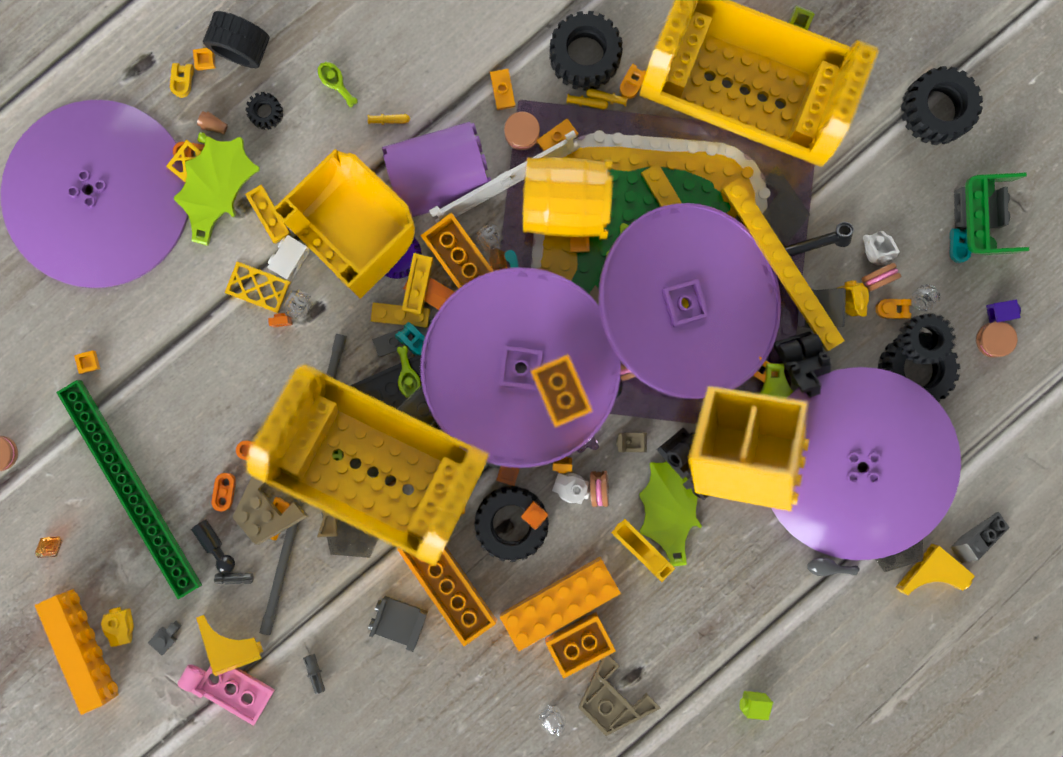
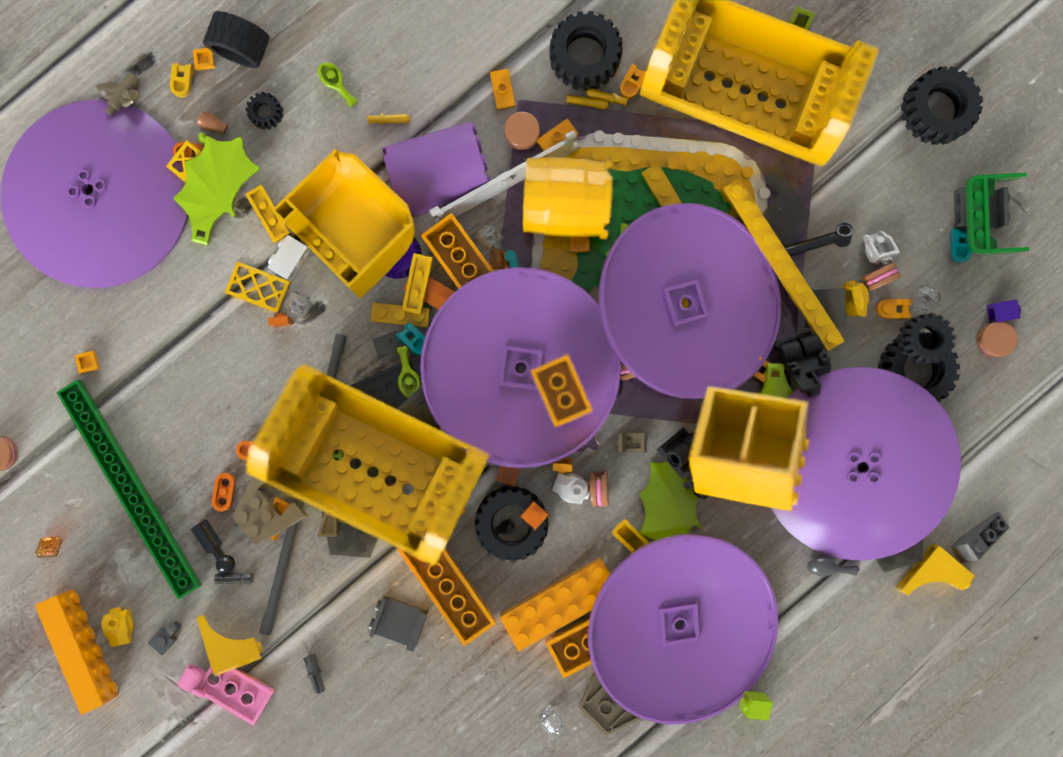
(119, 93): none -> dark tan plant
(707, 661): none -> medium lavender dish

